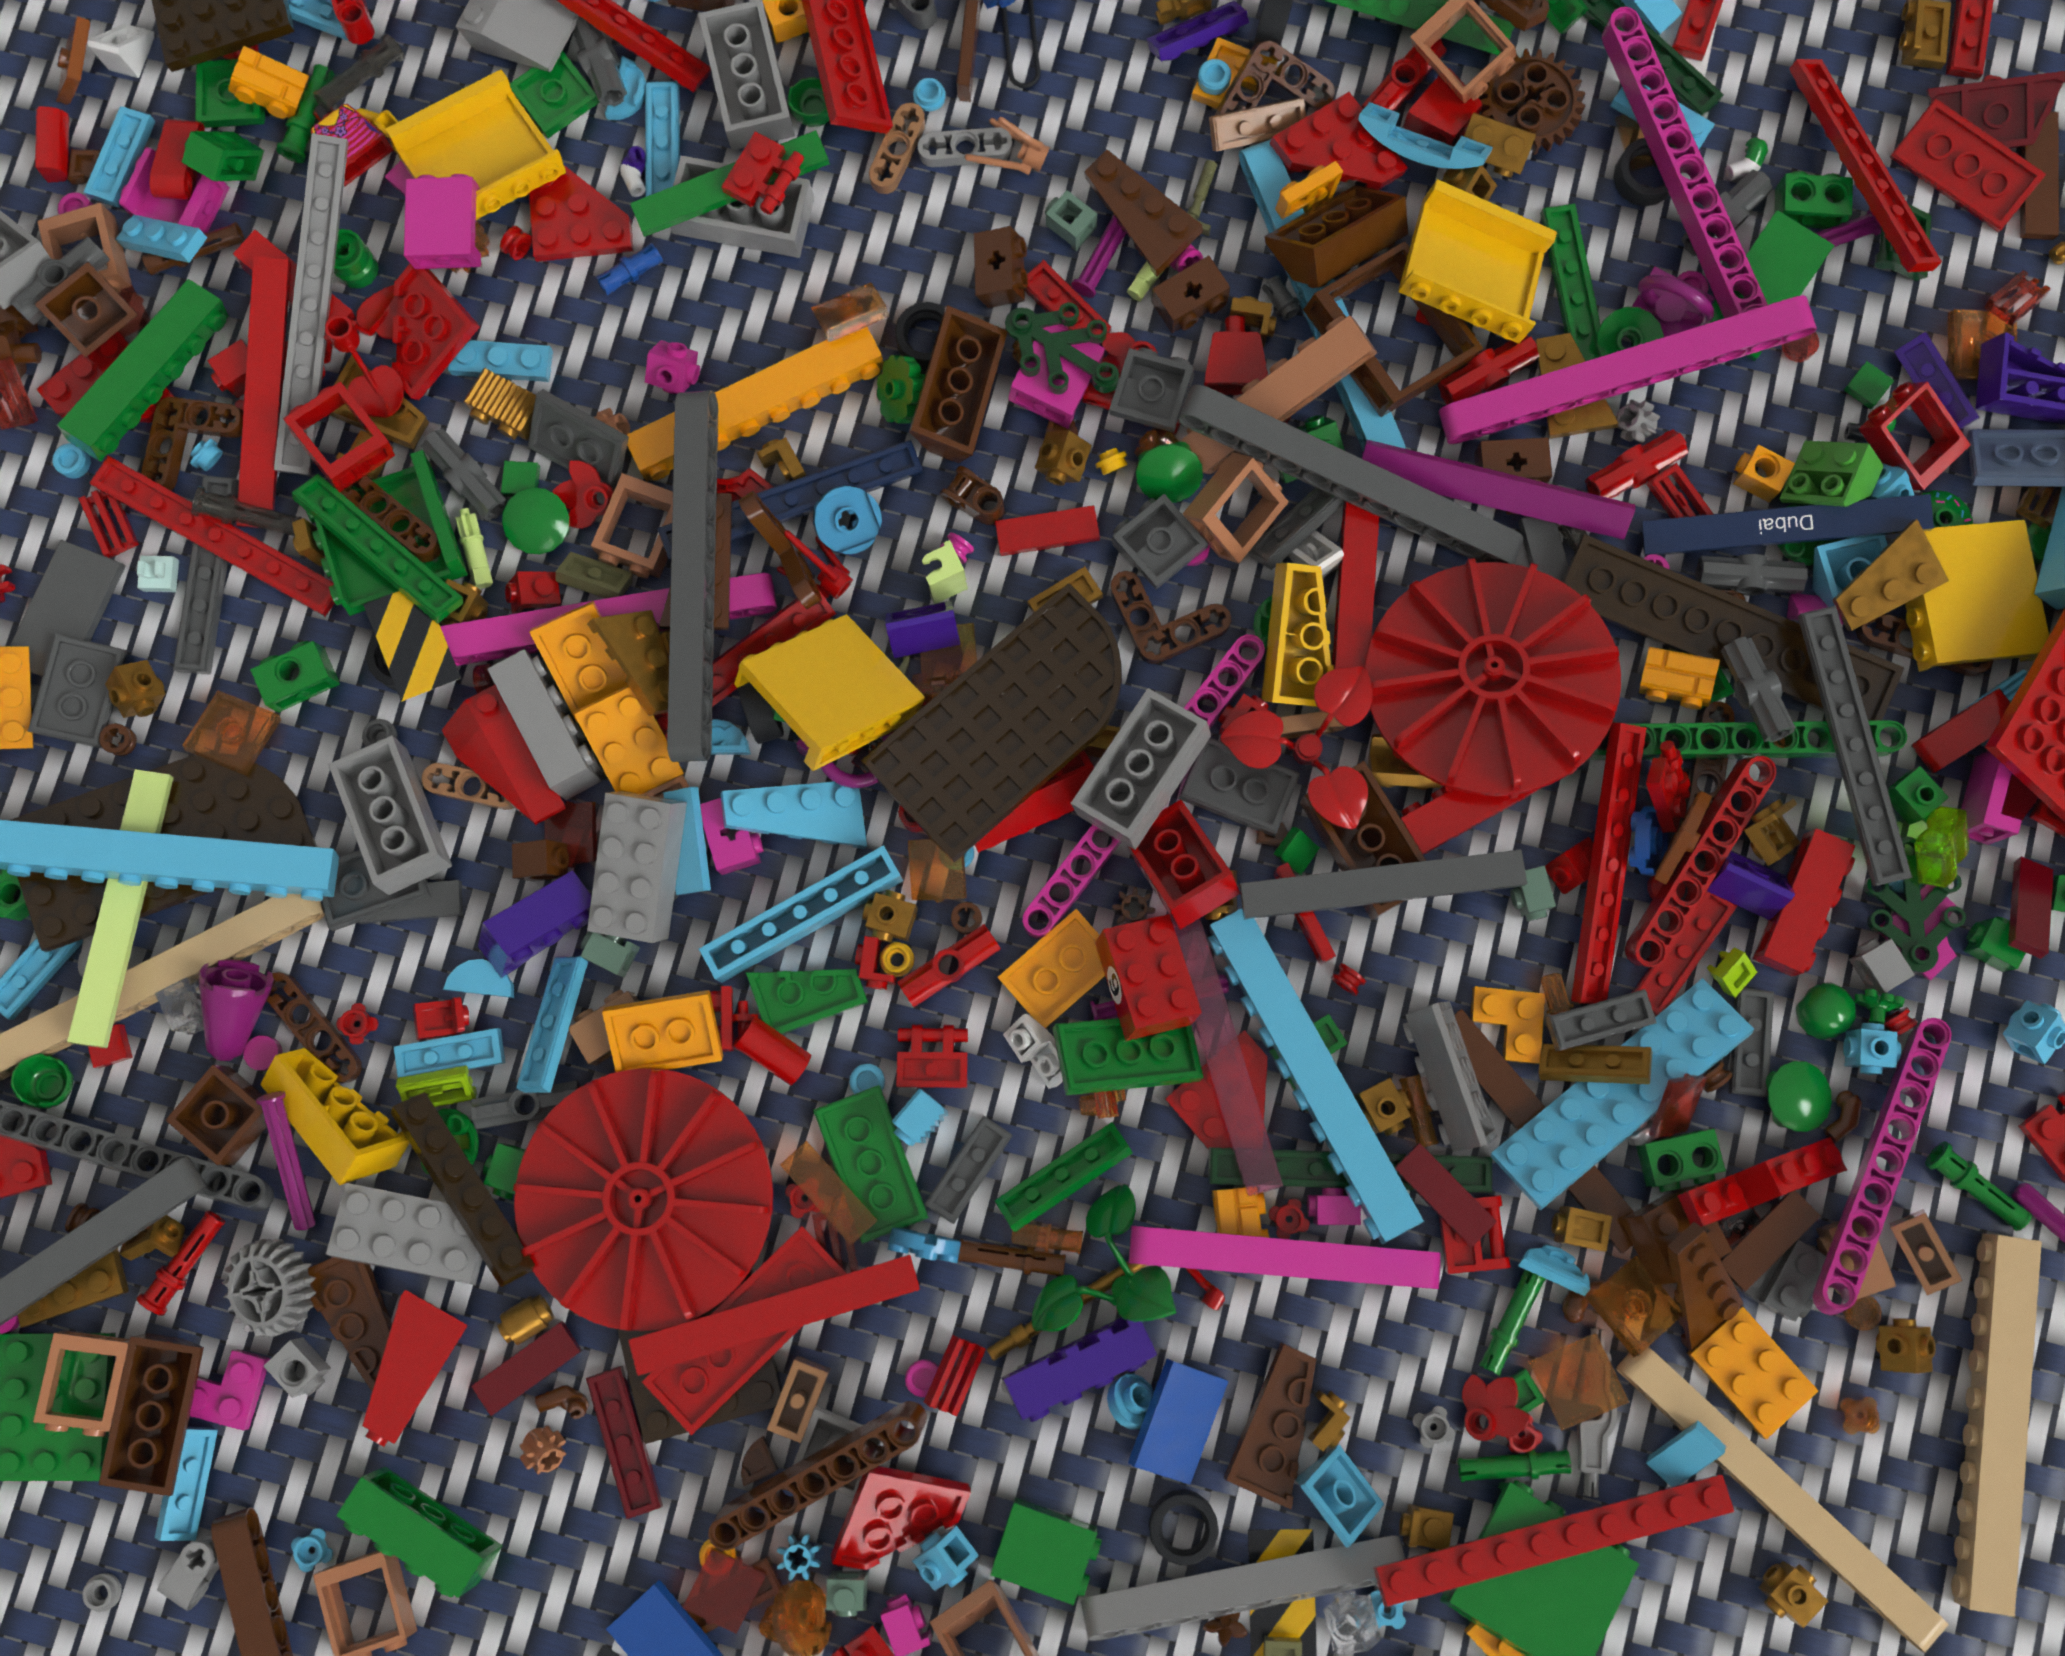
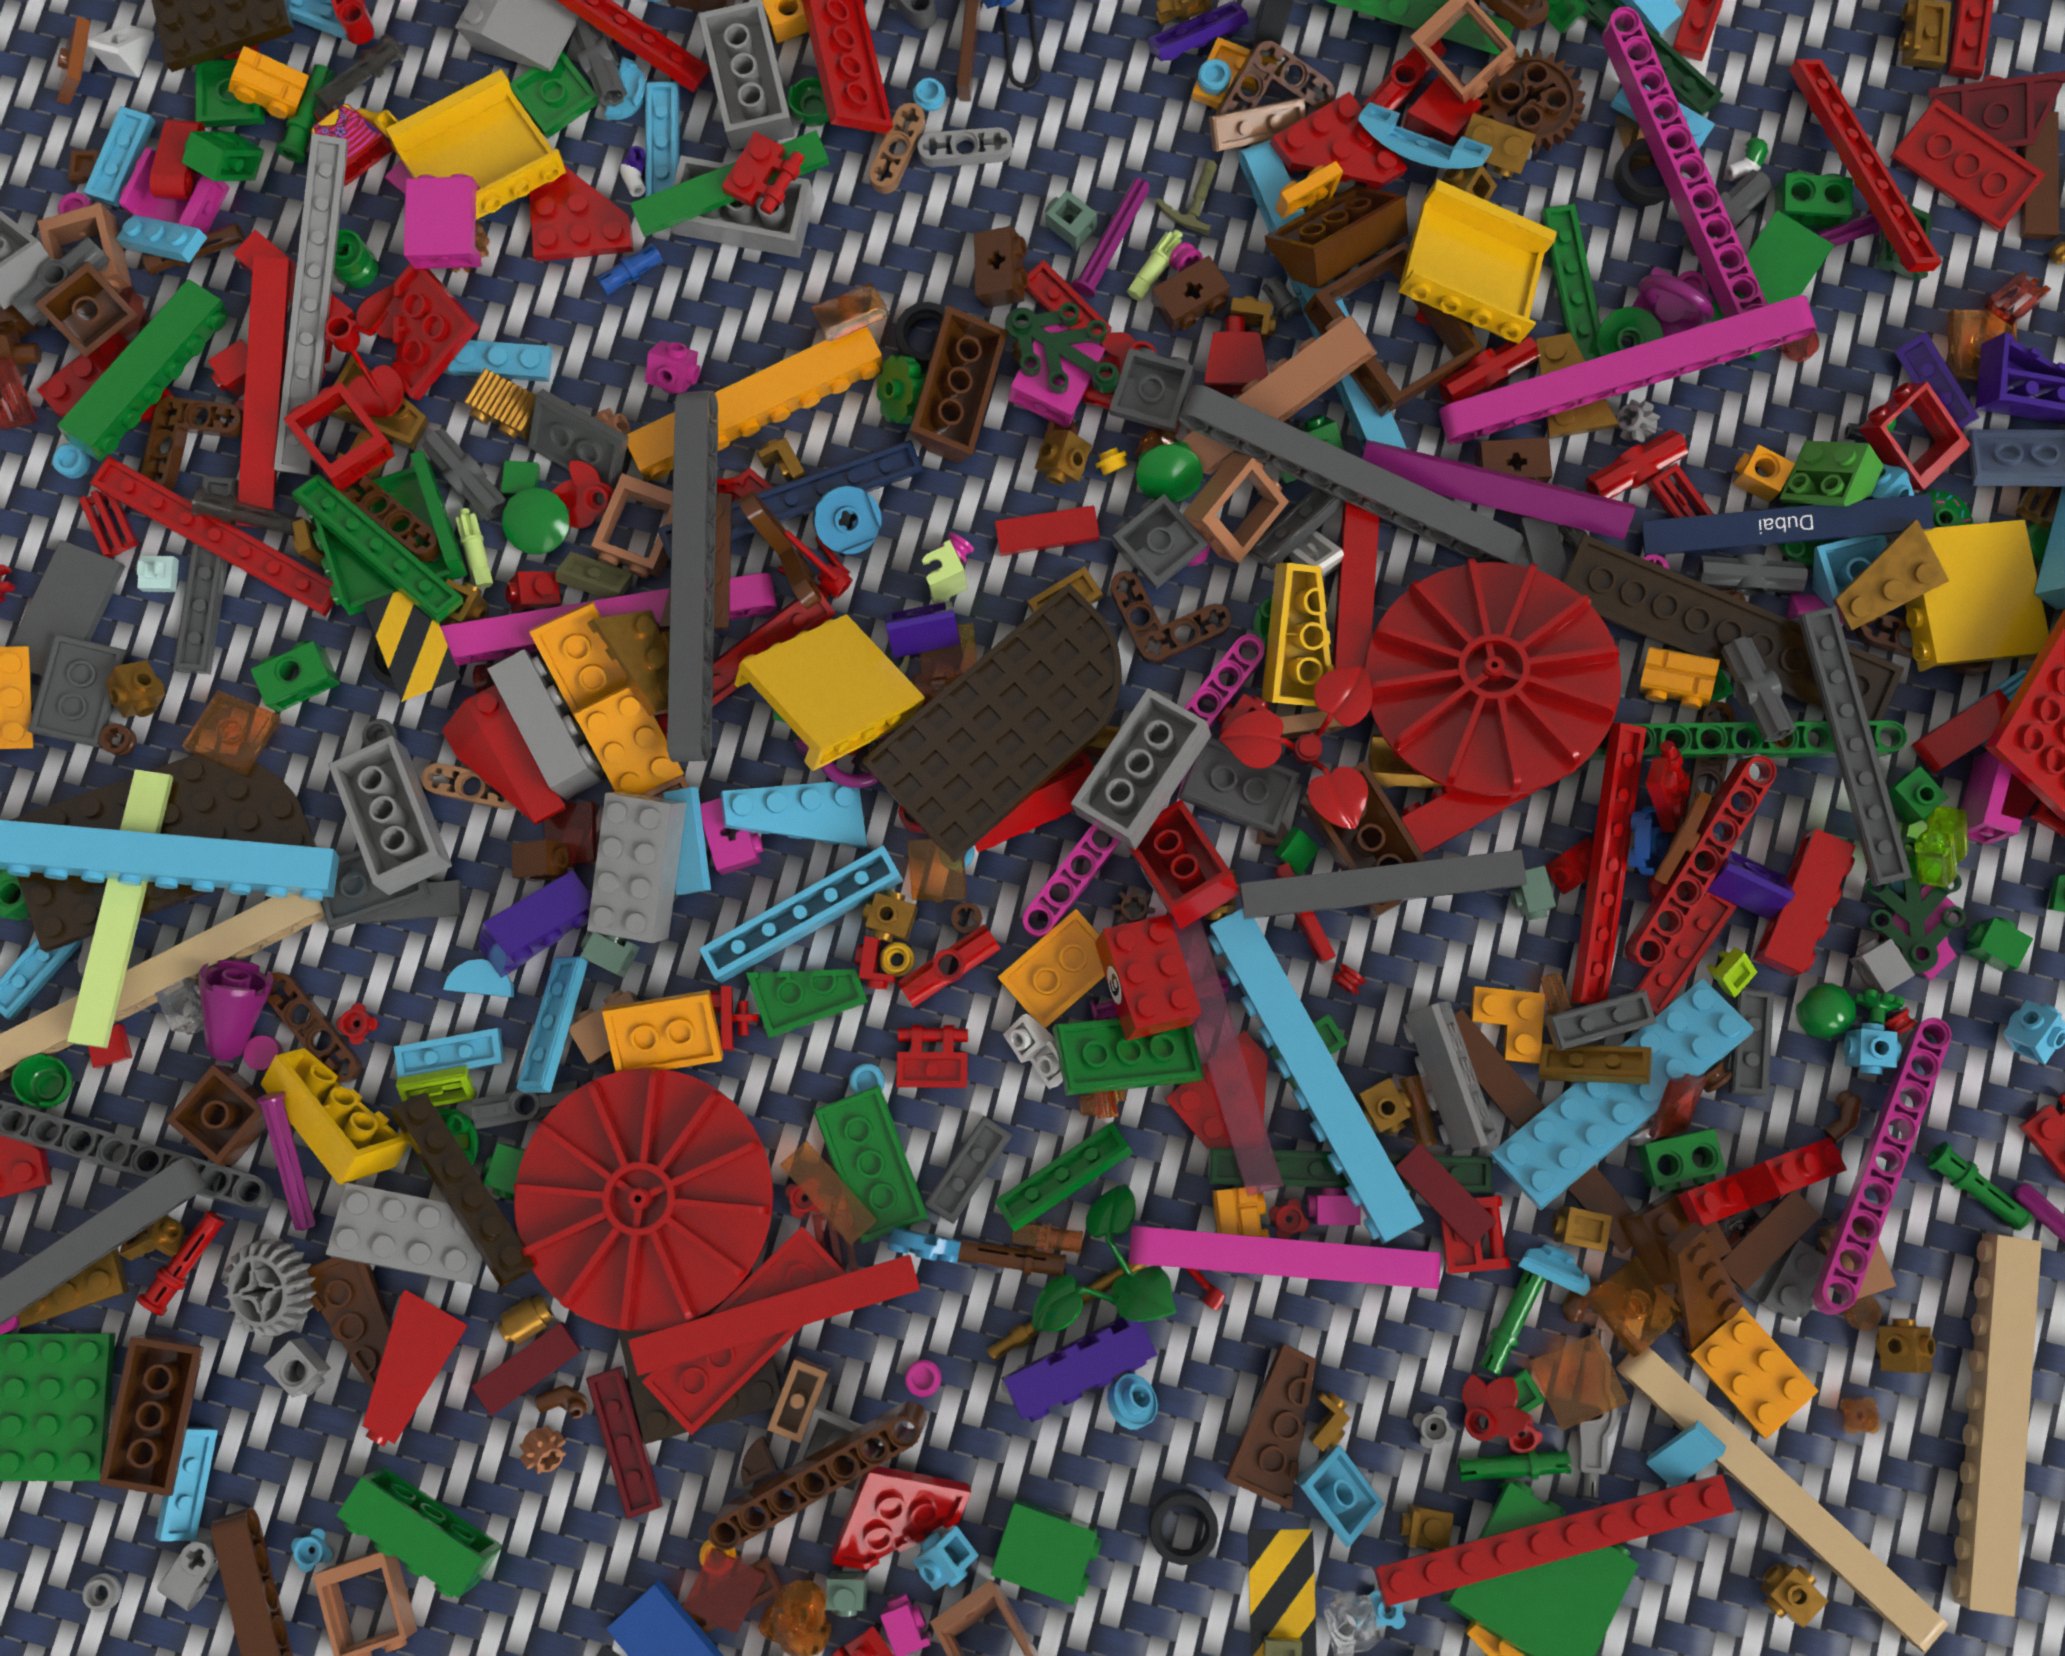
(52, 144): red brick -> none
(79, 1215): reddish brown bush -> none
(87, 1343): nougat window -> none
(205, 454): medium azure plate -> none
(235, 1398): dark pink plate -> none
(440, 1018): red bracket -> none
(515, 243): red bush -> none
(728, 739): medium azure tile -> none
(759, 715): black tyre -> none
(772, 1050): red brick -> none
(789, 1560): medium azure gear -> none
(918, 1118): medium azure brick -> none
(959, 1377): red tile -> none
(969, 492): reddish brown piece -> none
(1031, 152): nougat plant -> none
(1148, 216): reddish brown wing -> none
(1178, 1421): blue tile -> none
(1227, 1627): reddish brown plant -> none
(1237, 1589): light grey beam -> none
(1770, 833): pearl gold bracket -> none
(1798, 1096): green dish -> none
(1868, 385): green tile -> none
(1925, 1252): medium nougat brick -> none
(2031, 907): dark red tile -> none

